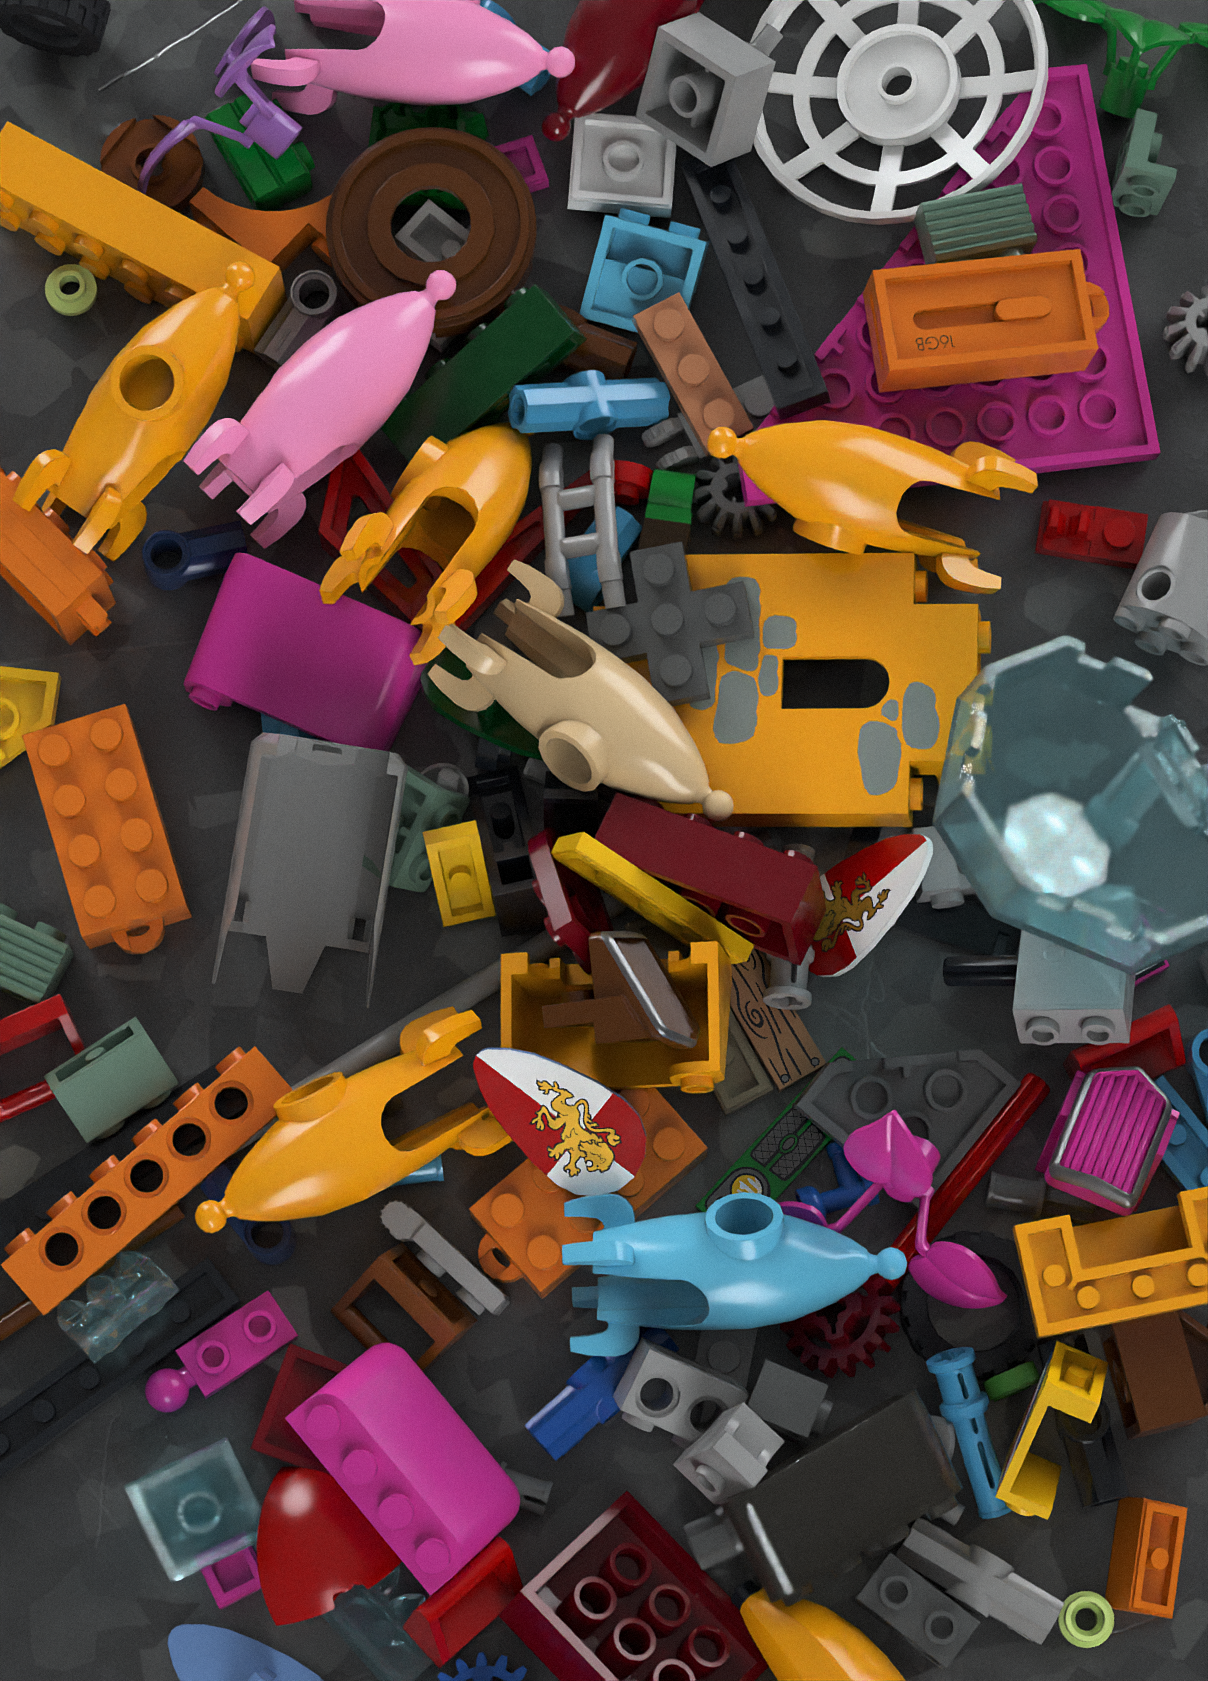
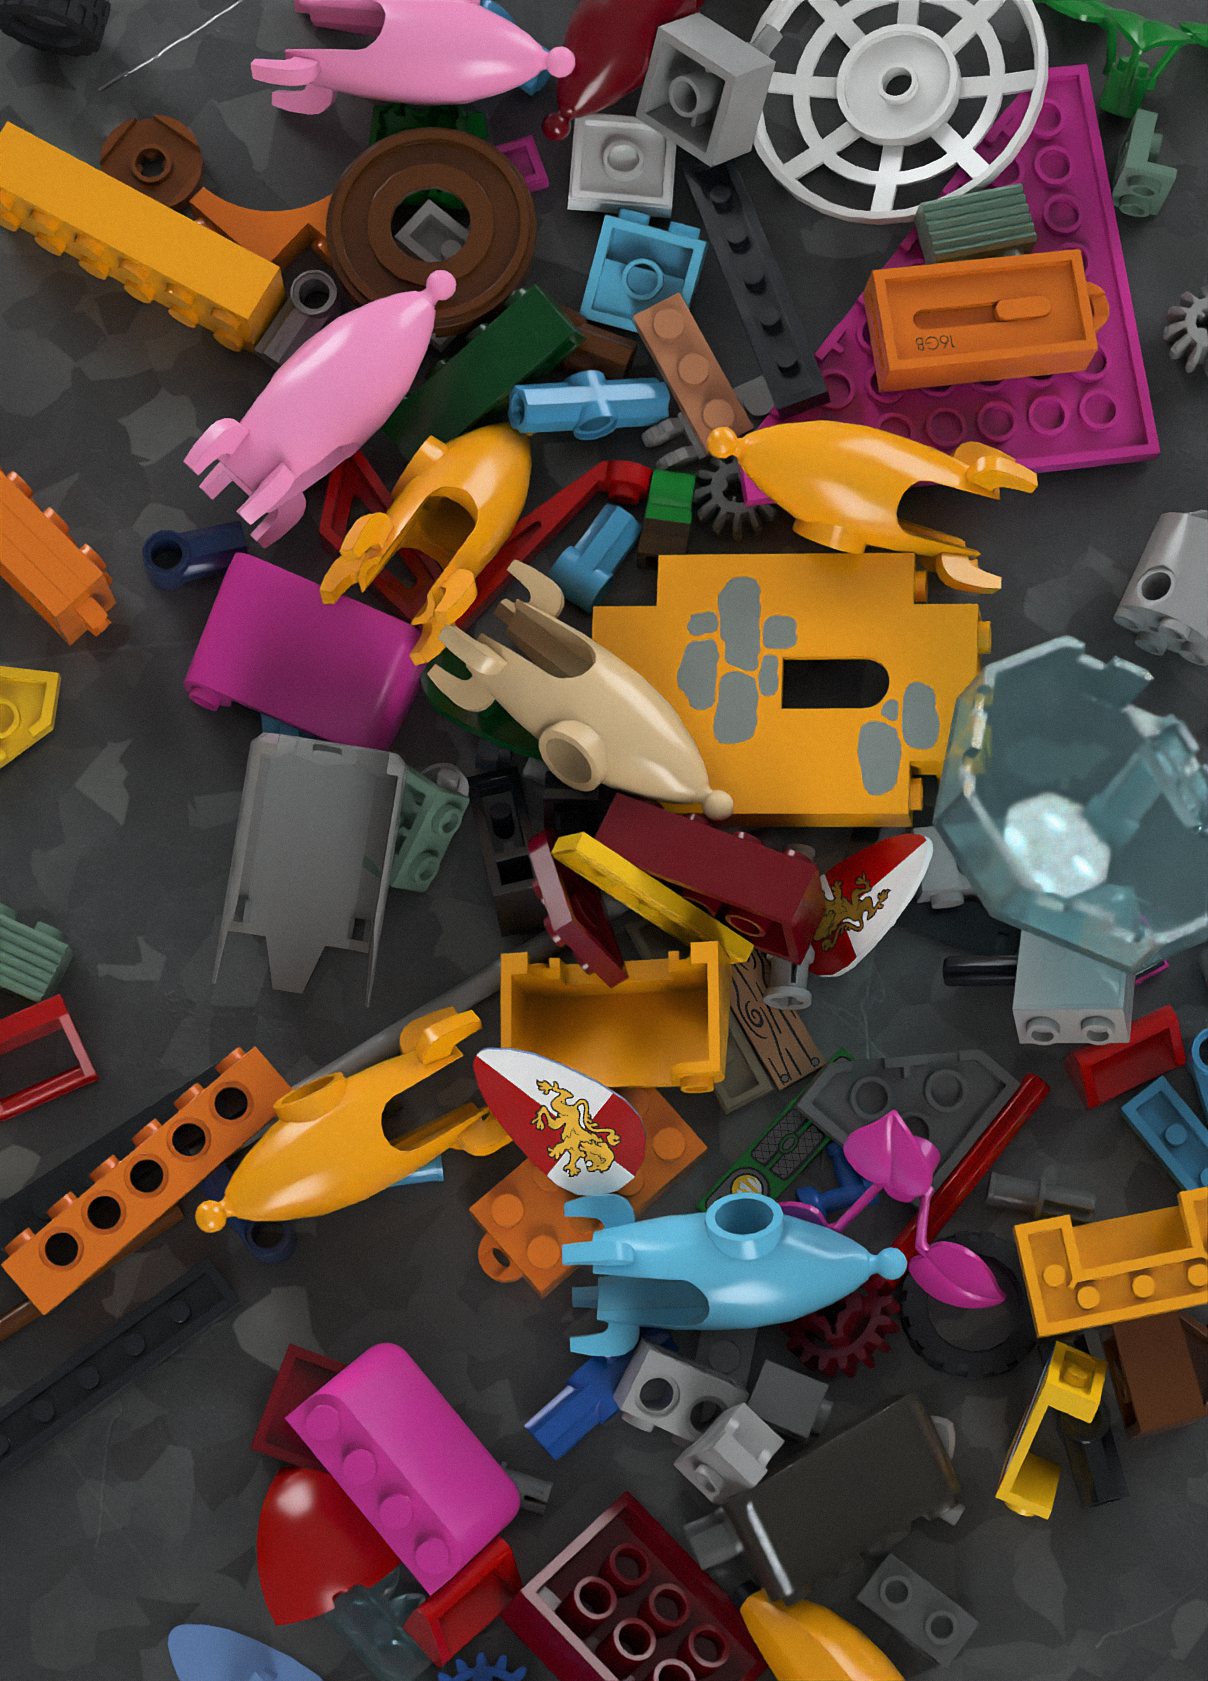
(78, 302): yellowish green plate -> none
(108, 830): orange piece -> none
(111, 1081): sand green brick -> none
(115, 1304): clear light blue plate -> none
(142, 417): light orange piece -> none
(197, 1509): clear light blue slope -> none
(222, 1353): dark pink plate -> none
(233, 1577): dark pink tile -> none
(263, 179): green brick -> none
(264, 120): medium lavender plant -> none
(419, 1296): dark orange tile -> none
(442, 1255): light grey hinge -> none
(459, 873): yellow plate -> none
(602, 542): light grey piece -> none
(630, 997): reddish brown piece -> none
(672, 623): dark grey plate -> none
(965, 1408): dark azure pin -> none
(979, 1581): light grey piece -> none
(1012, 1381): bright green tile -> none
(1091, 533): red plate -> none
(1103, 1619): yellowish green plate -> none
(1108, 1138): dark pink piece -> none
(1146, 1557): orange slope -> none

